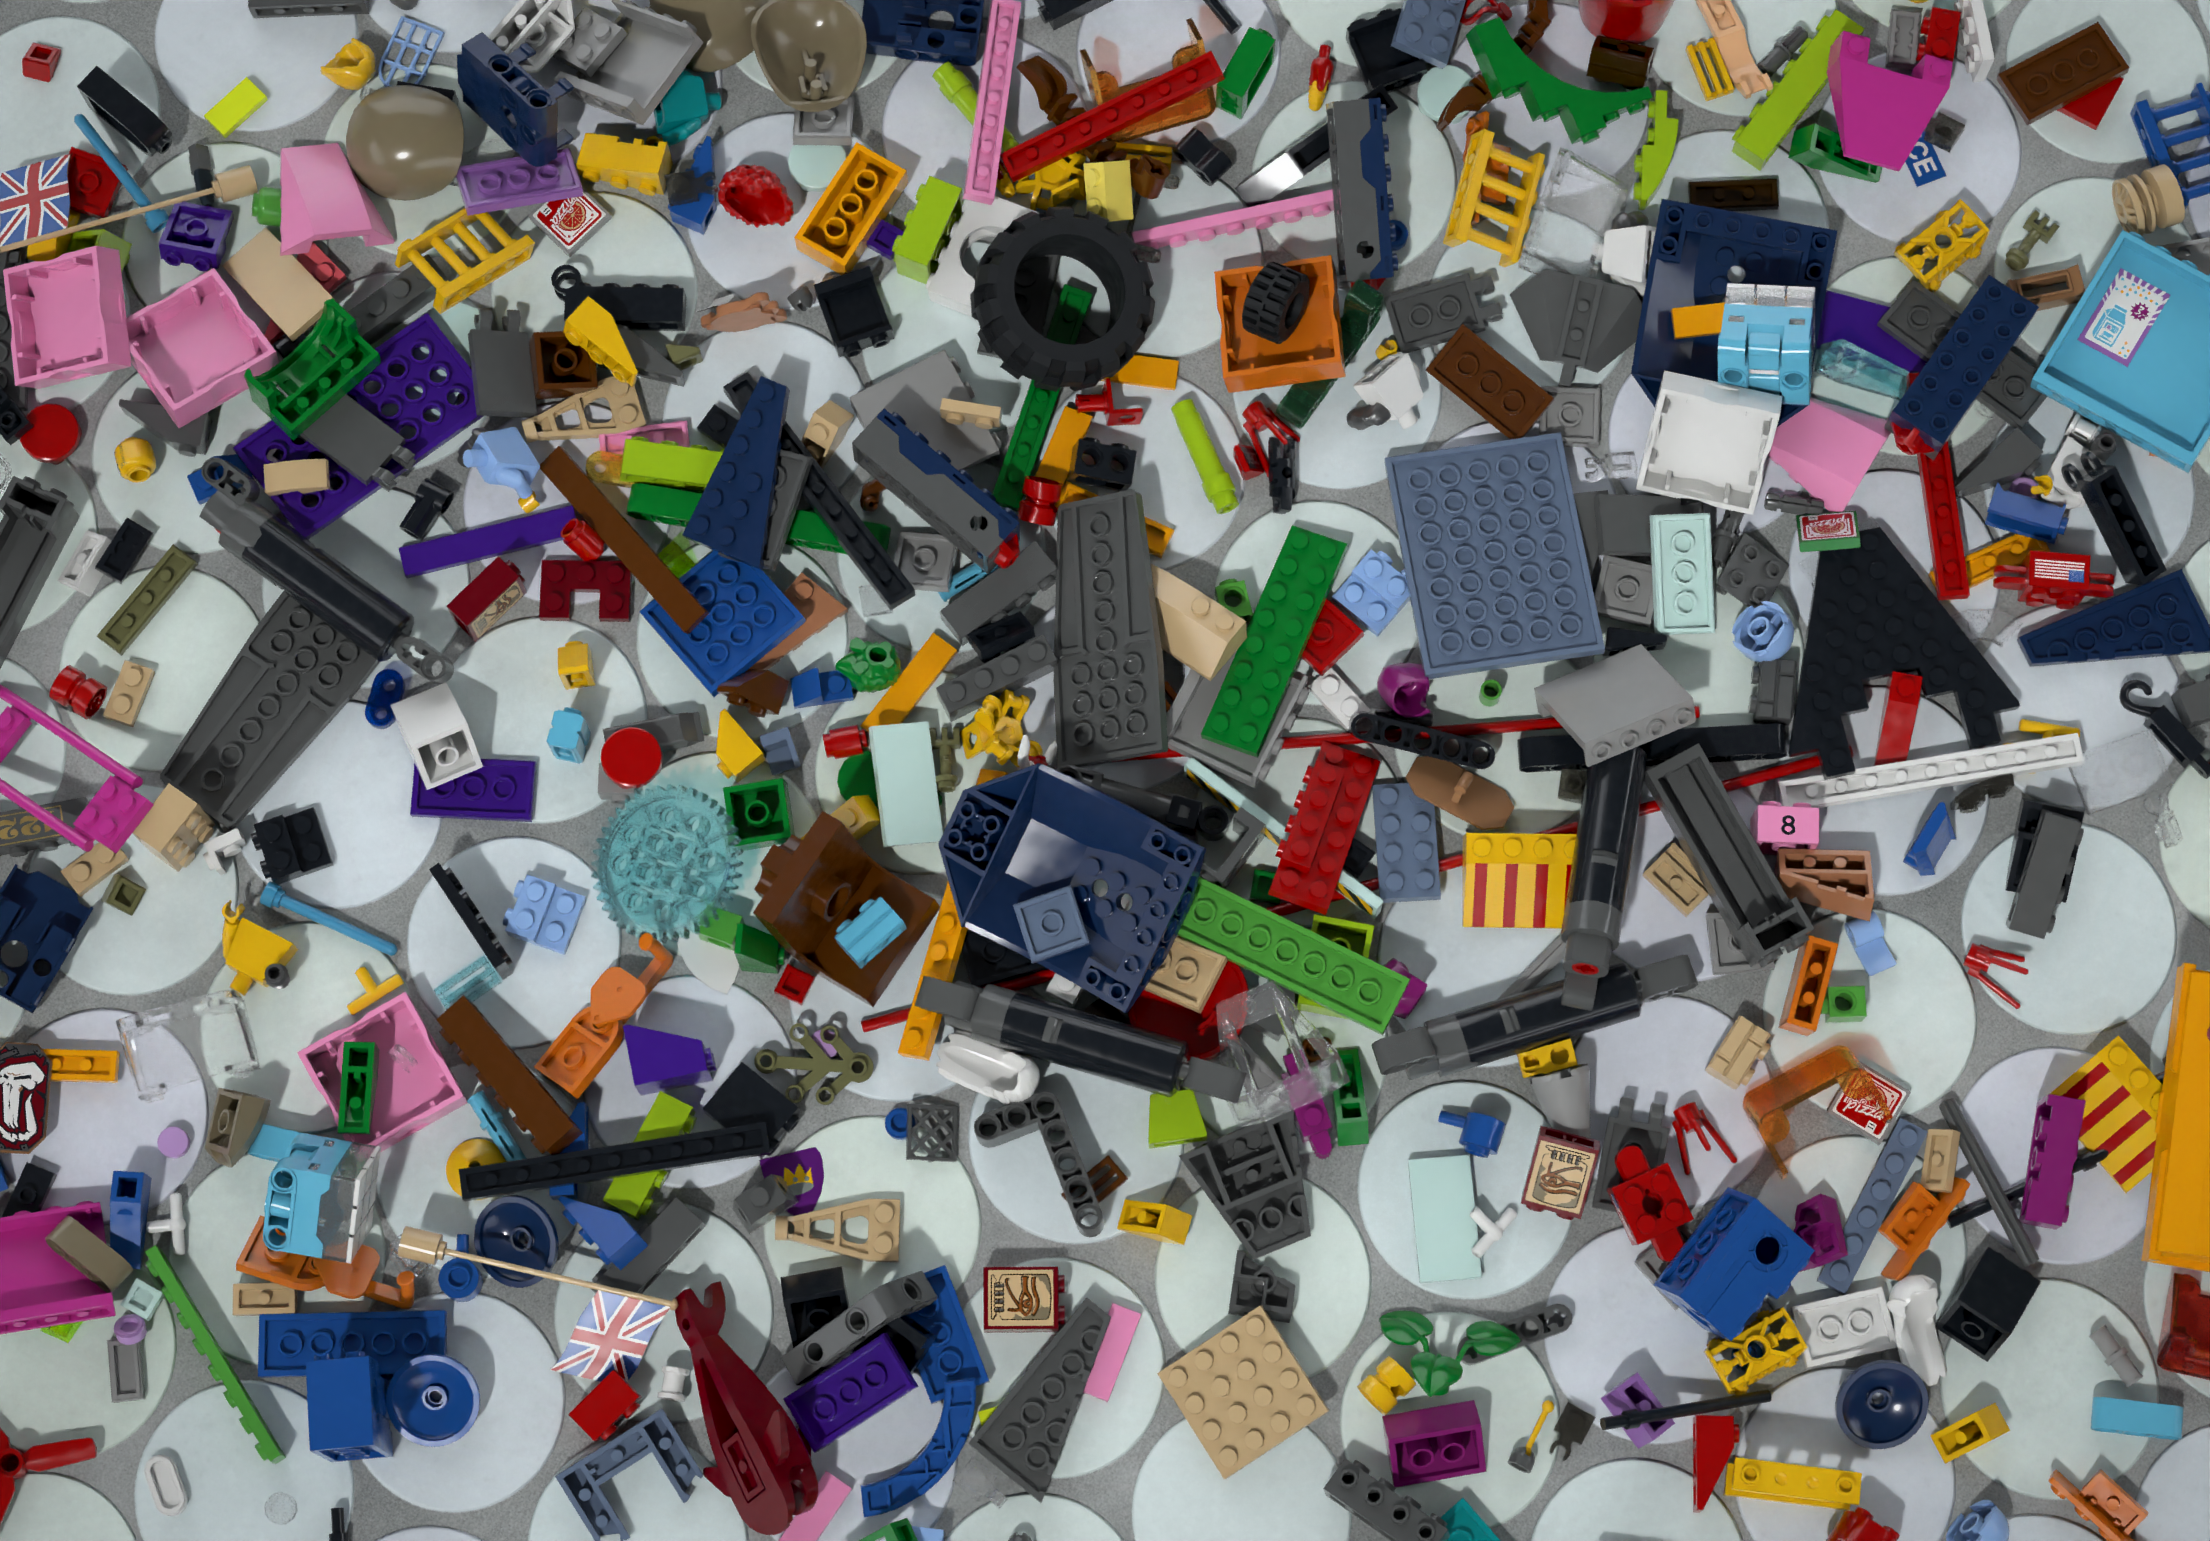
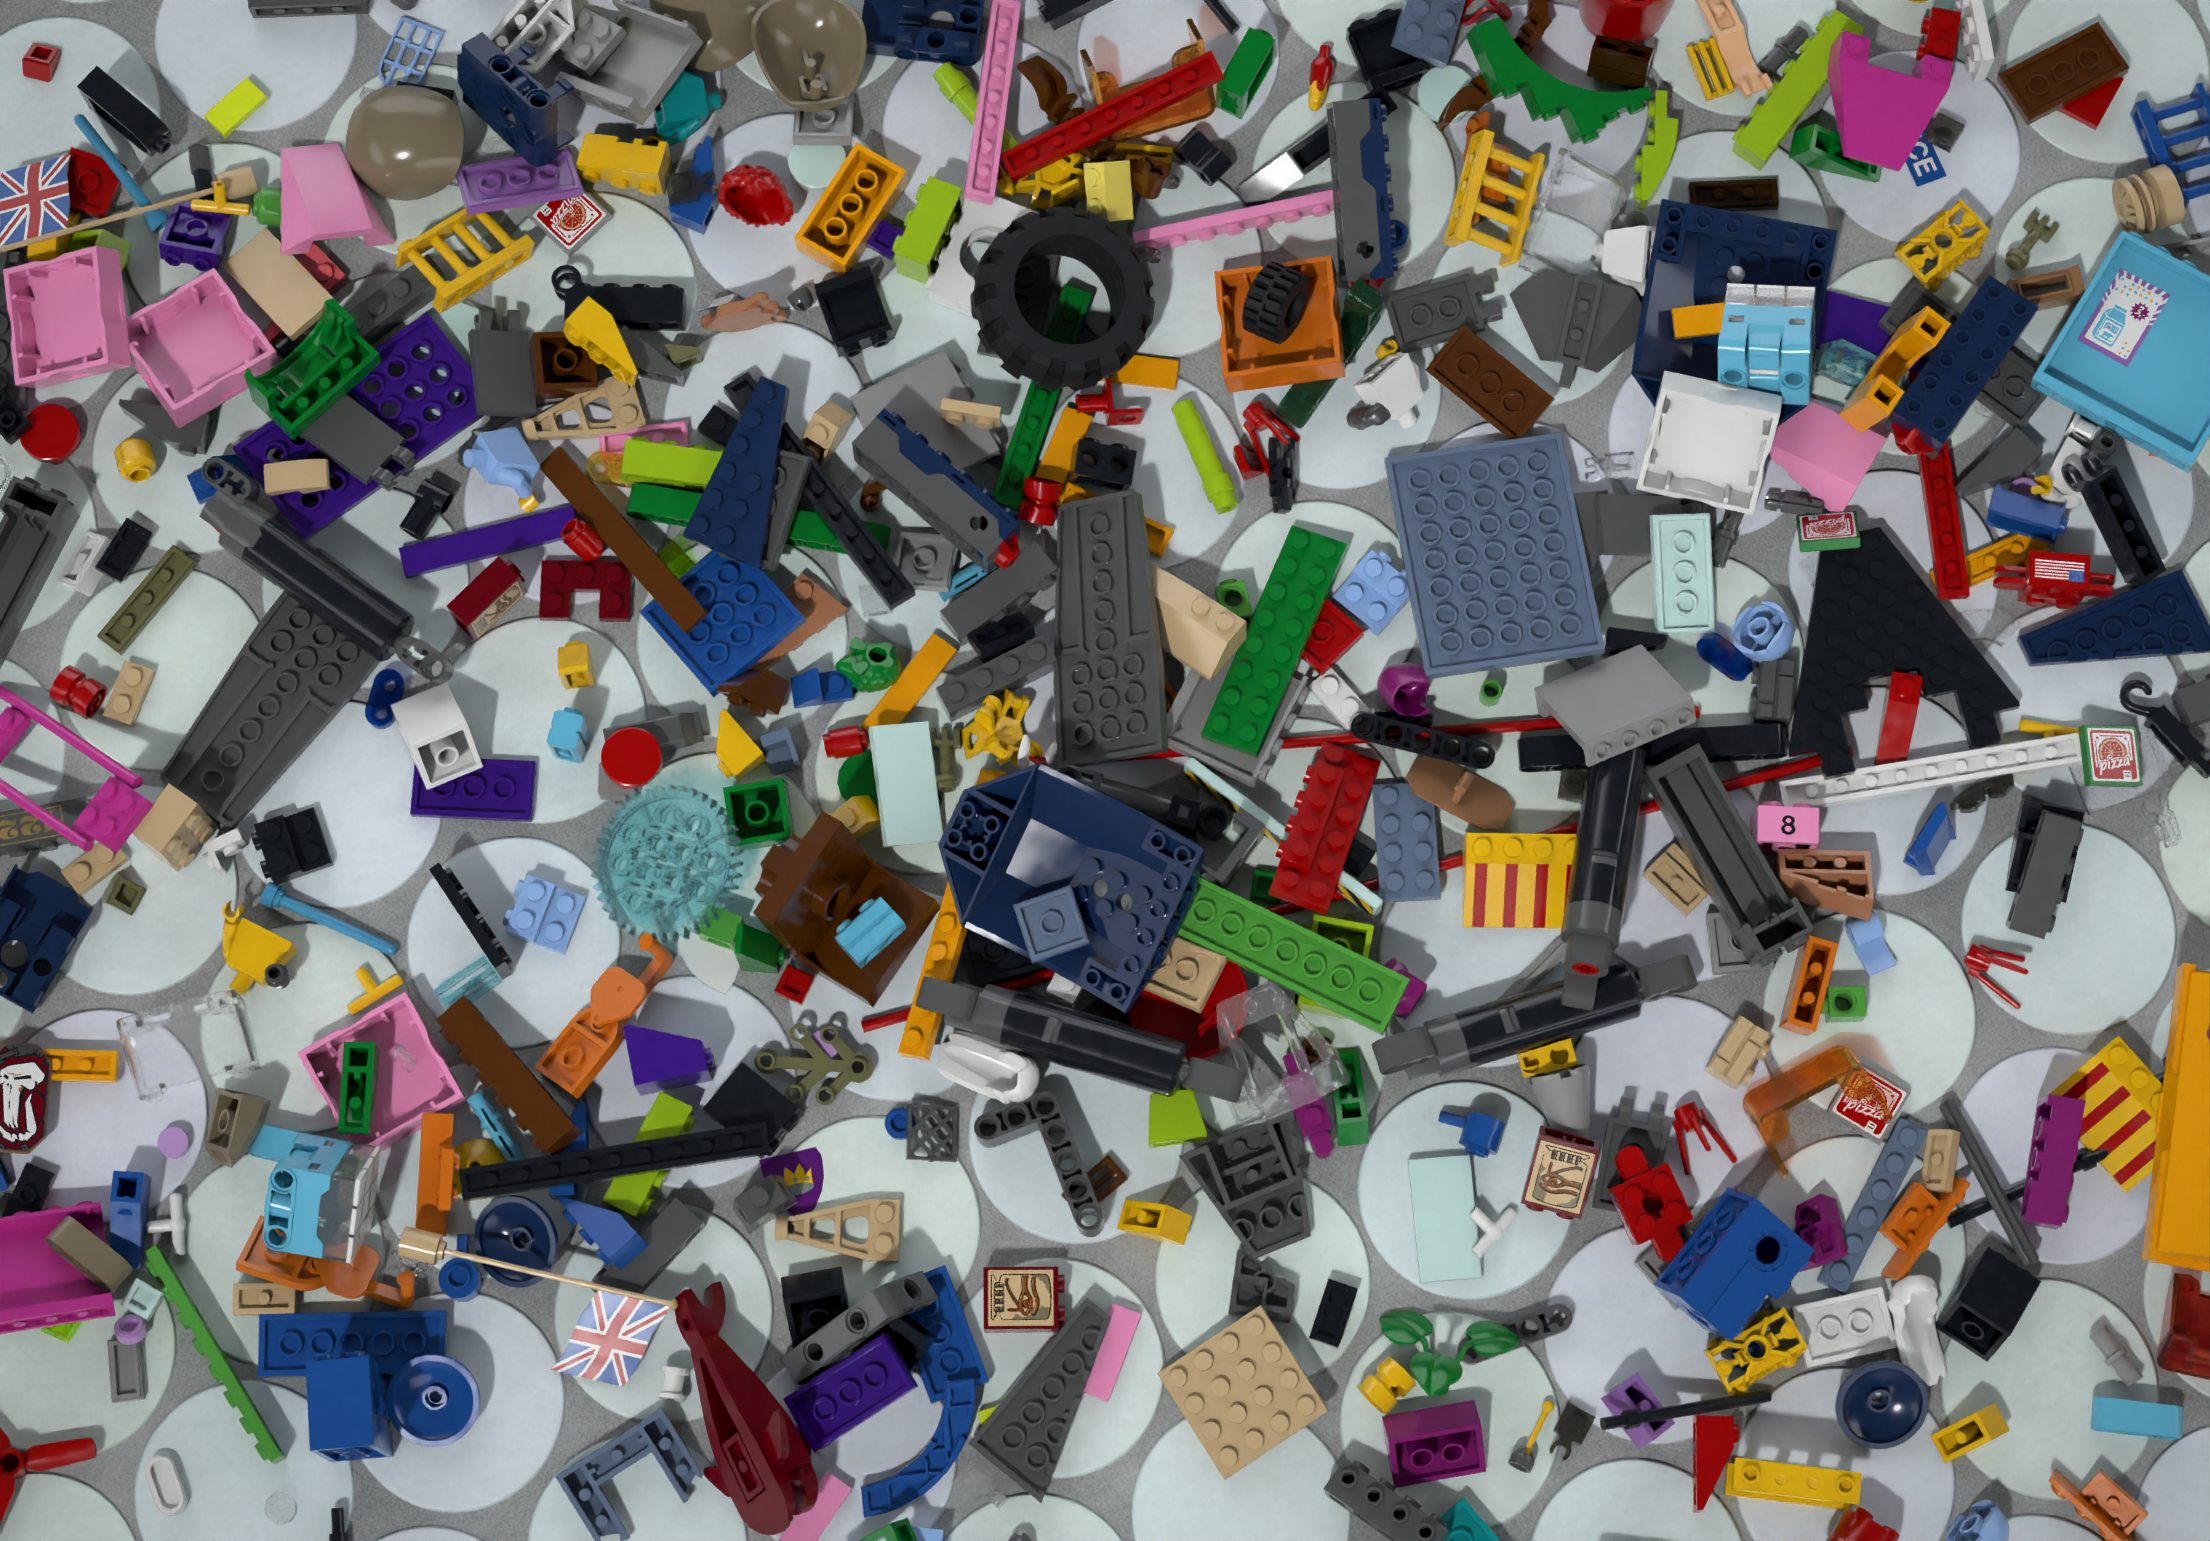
(219, 204): none -> yellow piece
(351, 66): yellow hair -> none
(436, 1172): none -> orange bracket
(606, 1406): red brick -> none
(1333, 1313): none -> black plate
(1573, 414): light grey tile -> none
(1625, 591): light grey plate -> none
(1724, 656): none -> clear blue plate
(1751, 573): dark grey hinge -> none
(1879, 390): none -> light orange arch
(1902, 39): light grey plate -> none
(2110, 756): none -> tile

